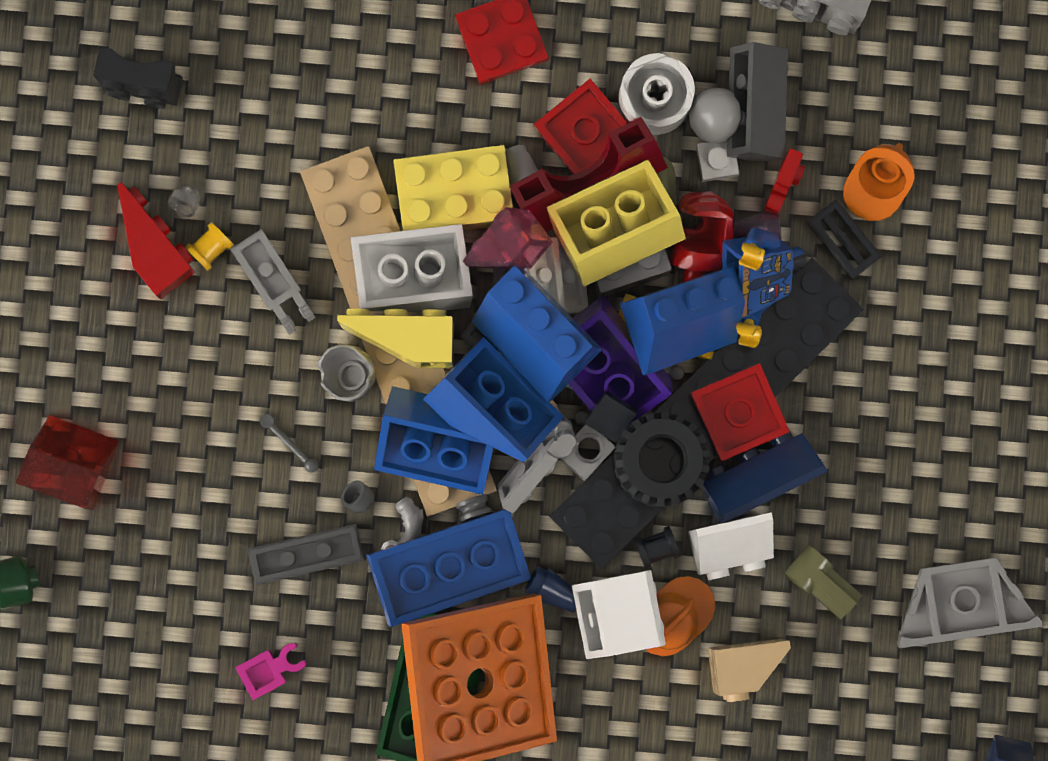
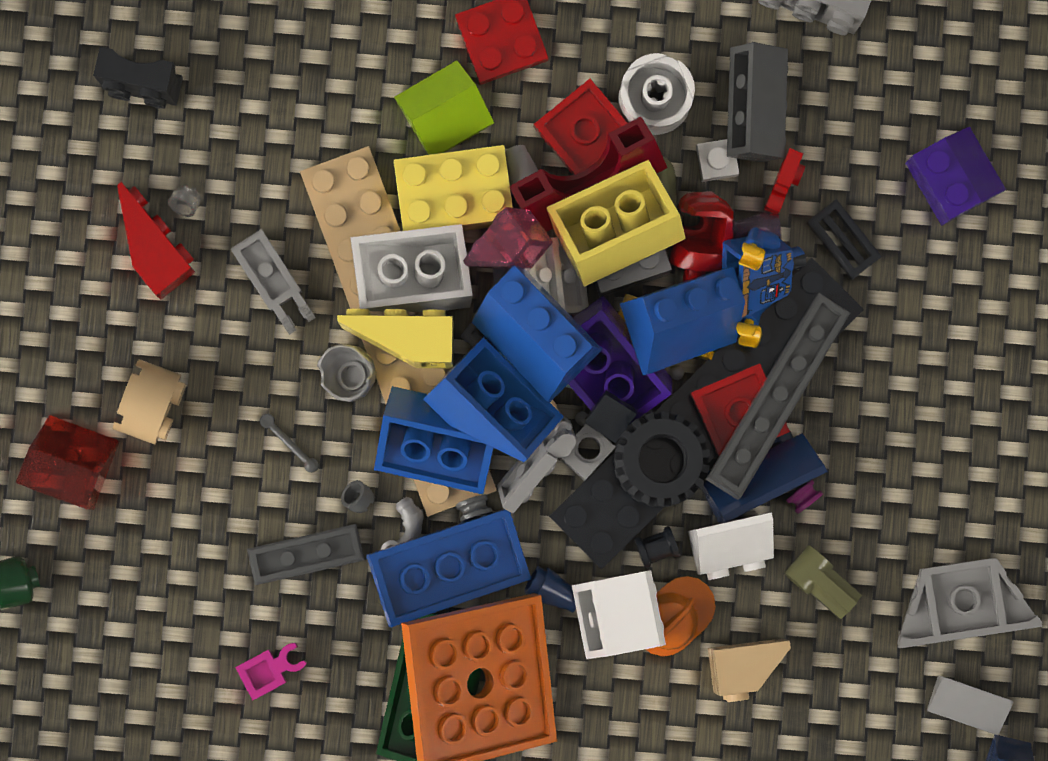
(148, 402): none -> tan brick
(209, 246): yellow bush -> none
(445, 109): none -> lime slope
(715, 114): light grey hair -> none
(778, 396): none -> dark grey tile
(804, 496): none -> magenta bush
(879, 182): orange piece -> none
(955, 175): none -> dark purple slope
(969, 705): none -> light grey slope

